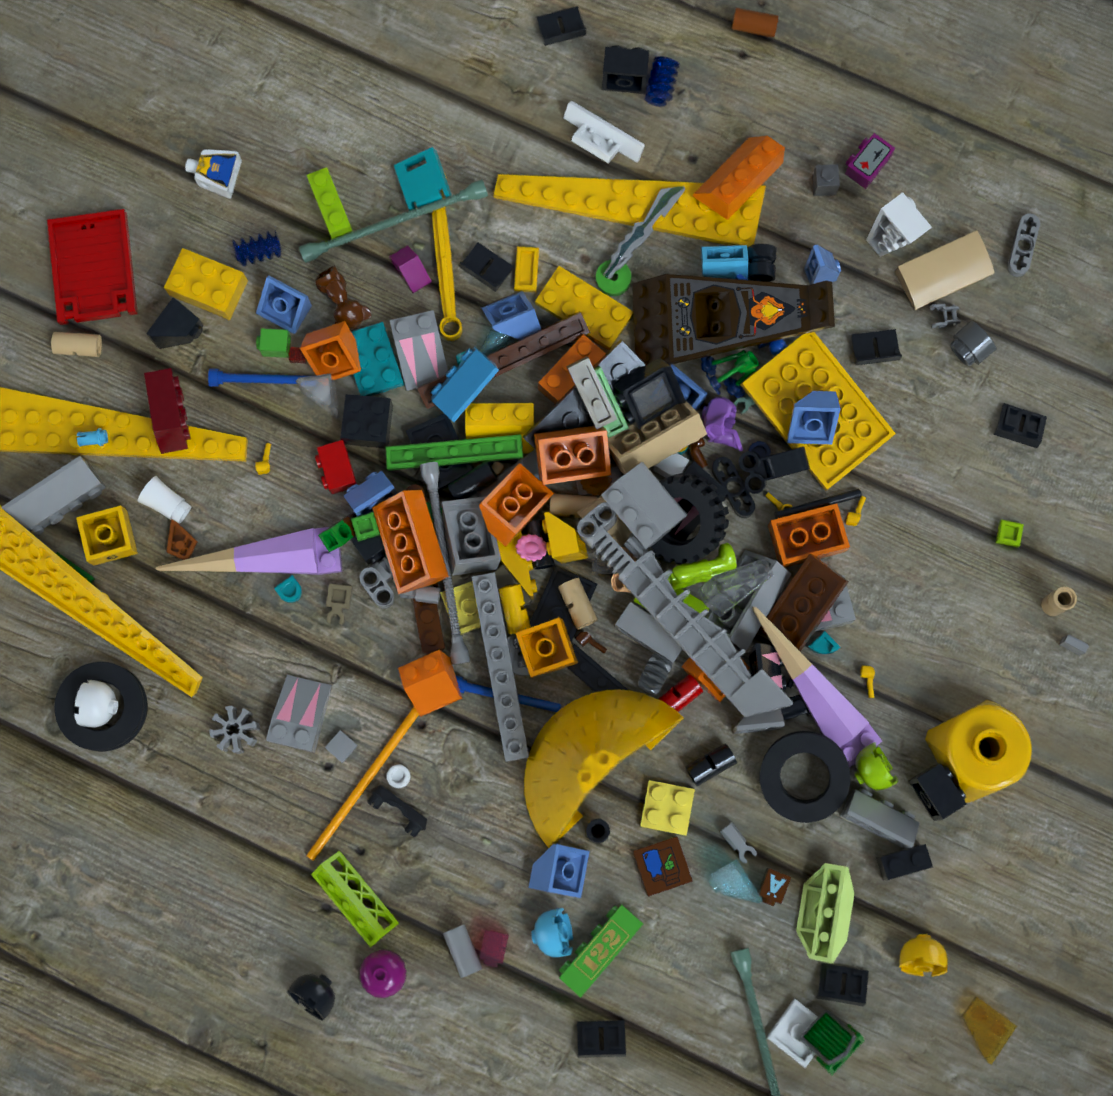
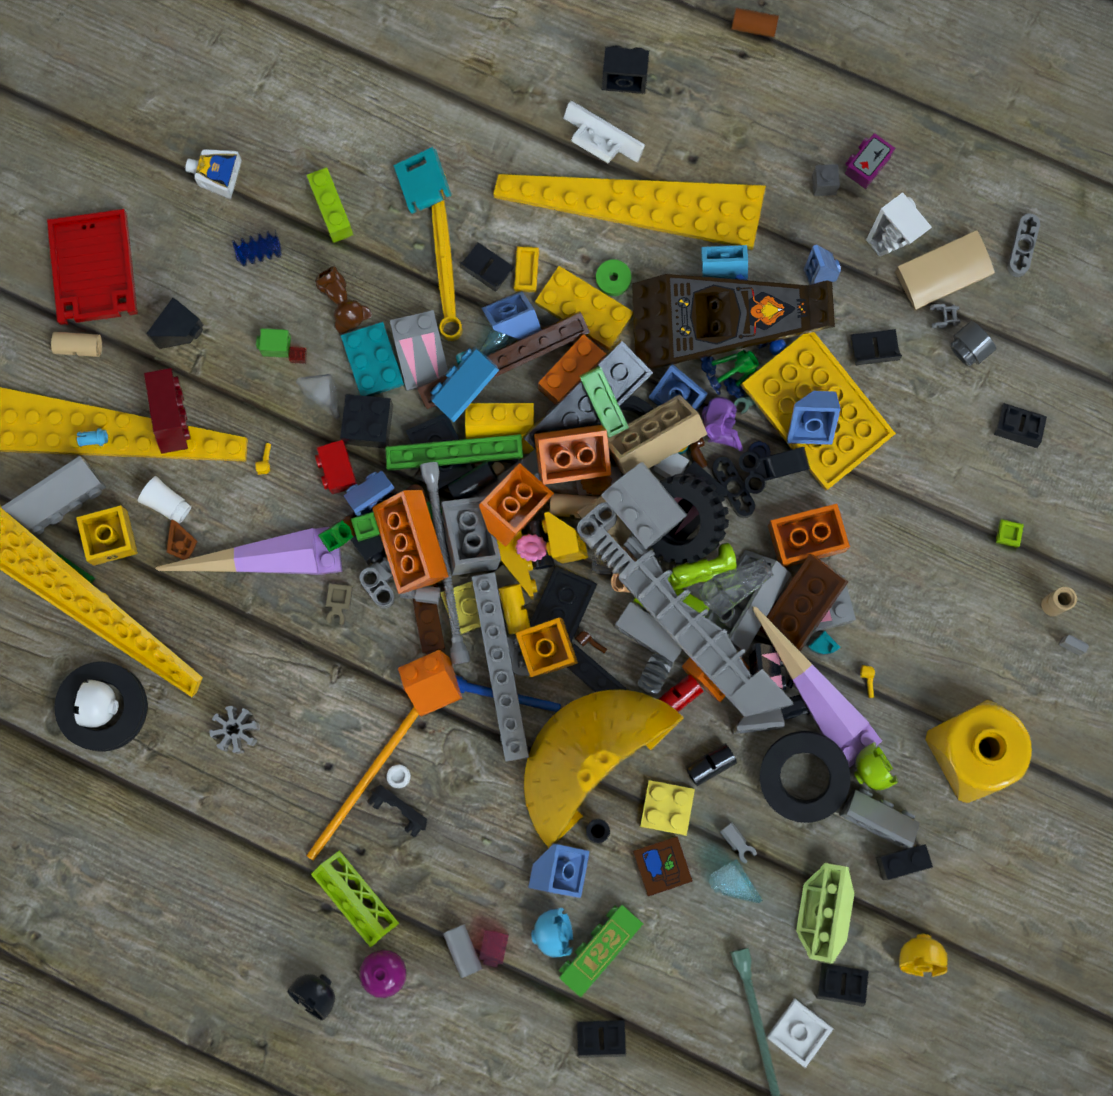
(206, 284): yellow brick -> none
(218, 377): blue piece -> none
(283, 305): medium blue slope -> none
(289, 590): teal tile -> none
(299, 714): light grey slope -> none
(332, 351): orange slope -> none
(341, 746): light grey tile -> none
(410, 269): magenta slope -> none
(473, 192): sand green hose -> none
(571, 22): black piece -> none
(577, 603): tan pin -> none
(591, 392): plate -> none
(642, 230): light grey sword -> none
(648, 393): black window -> none
(661, 81): clear blue piece -> none
(741, 175): orange slope -> none
(761, 262): black wheel -> none
(773, 887): reddish brown brick -> none
(779, 505): yellow hand -> none
(831, 1041): green piece -> none
(839, 498): black bar -> none
(853, 518): yellow hand -> none
(938, 791): black brick -> none
(988, 1028): clear yellow wing -> none

